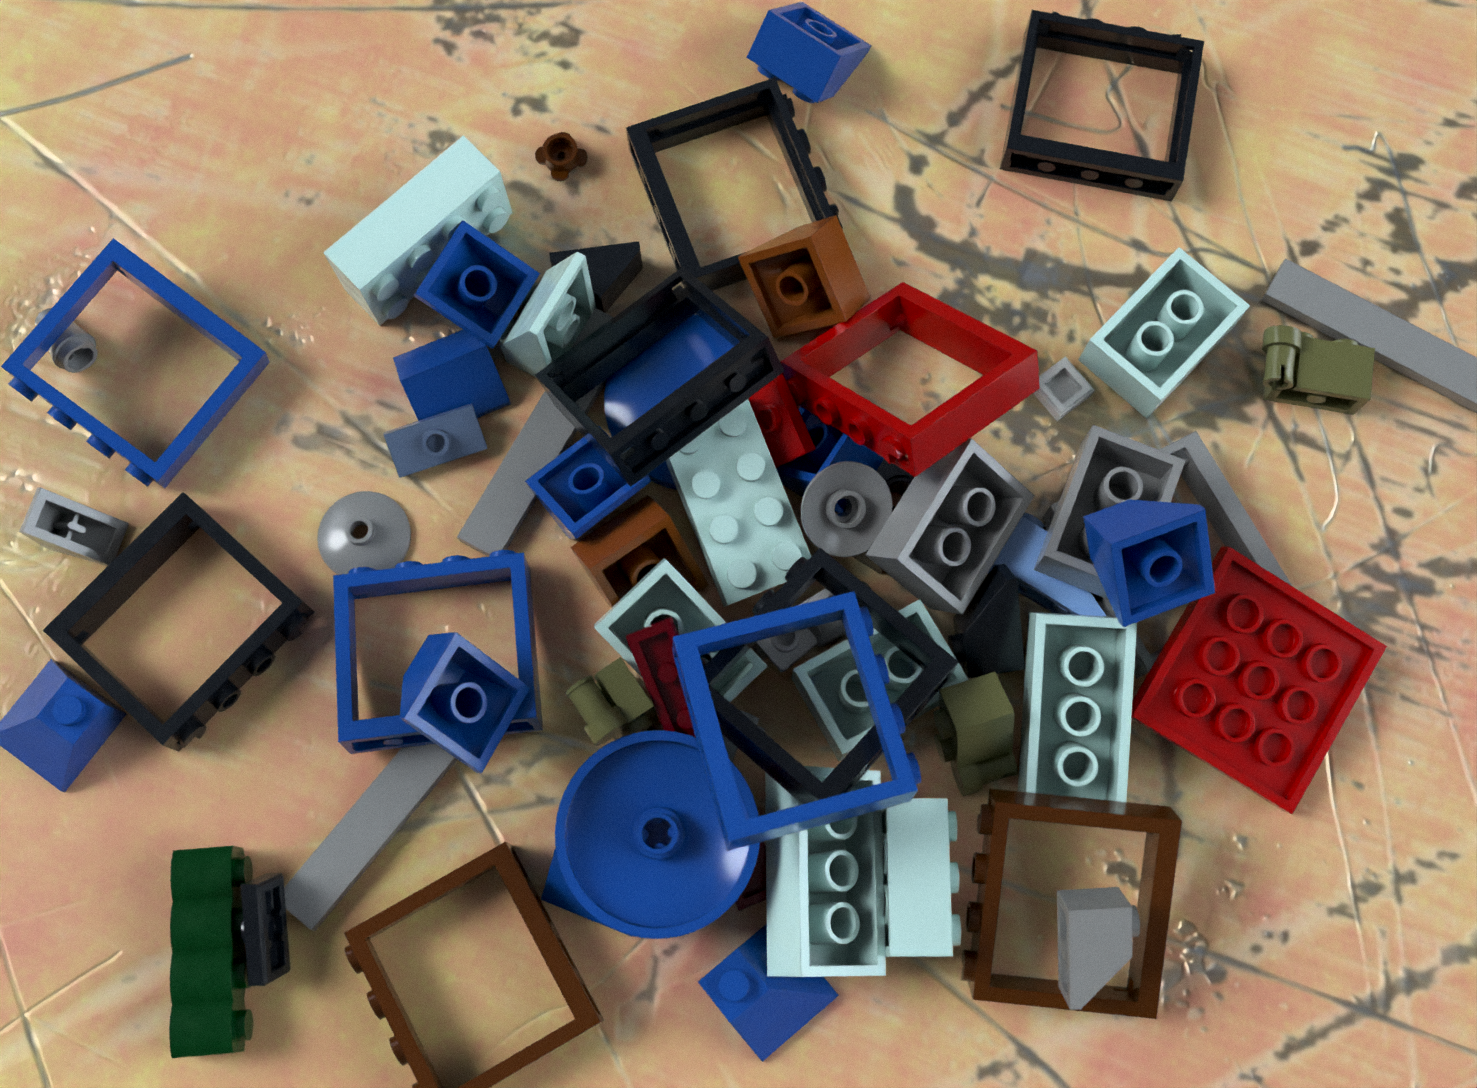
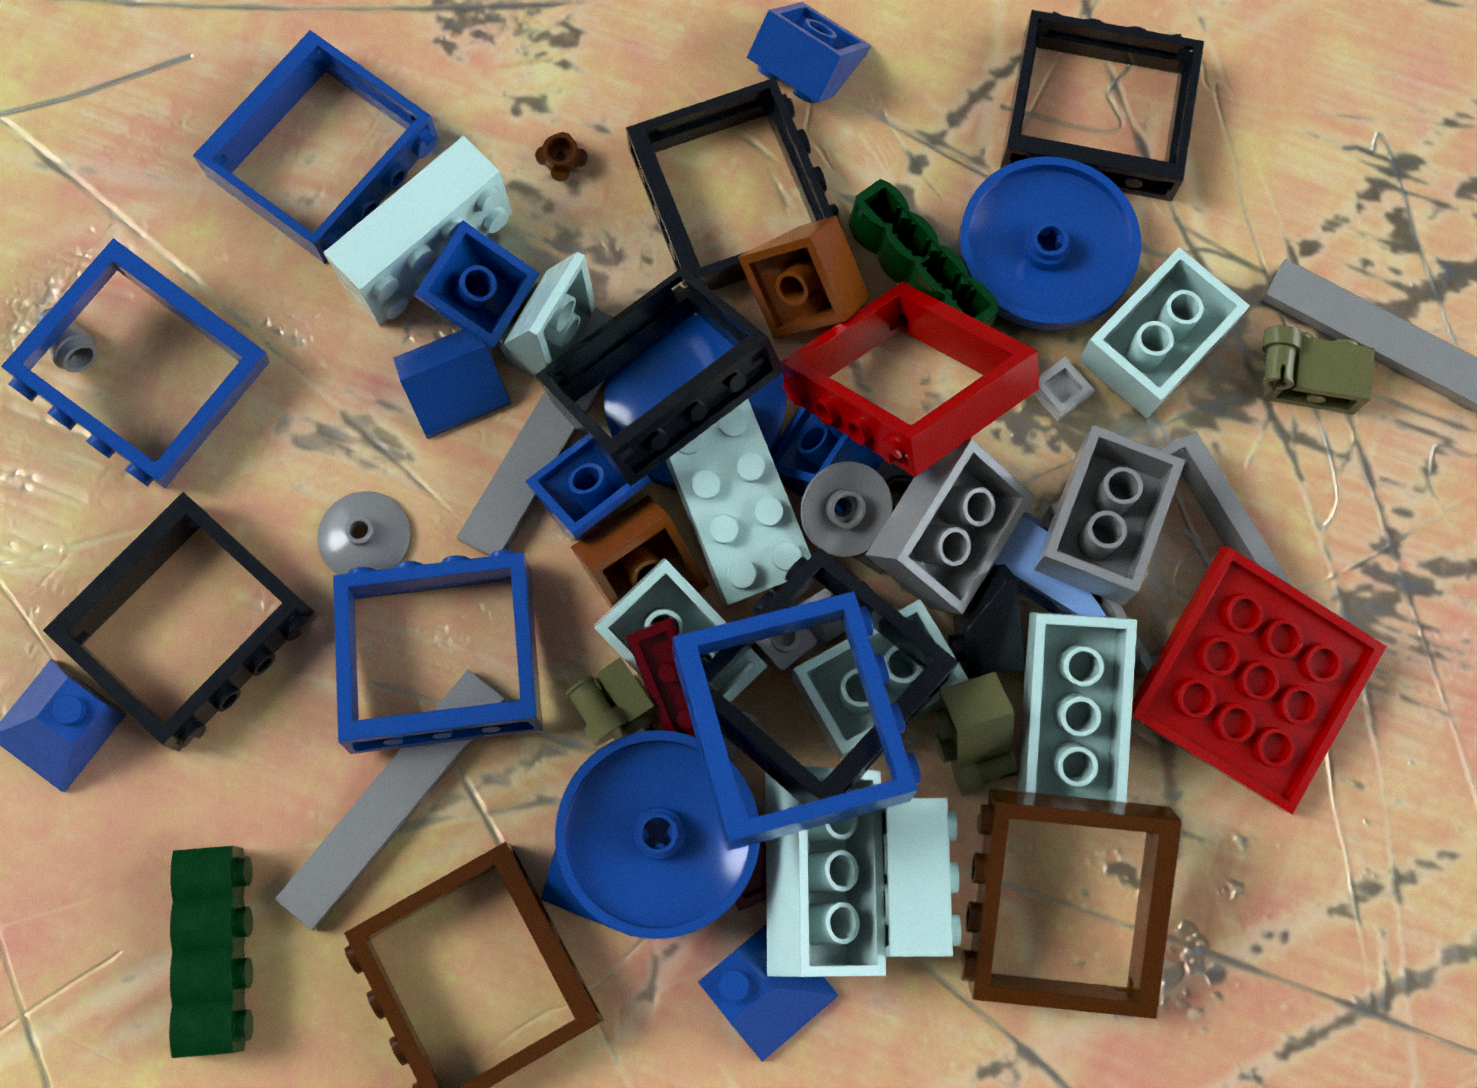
(73, 528): light grey slope -> none
(265, 929): black plate -> none
(275, 98): none -> blue window
(435, 440): sand blue plate -> none
(460, 698): blue slope -> none
(609, 269): black slope -> none
(781, 422): red plate -> none
(912, 253): none -> dark green brick
(1050, 242): none -> blue dish
(1092, 940): light grey slope -> none
(1150, 556): blue slope -> none

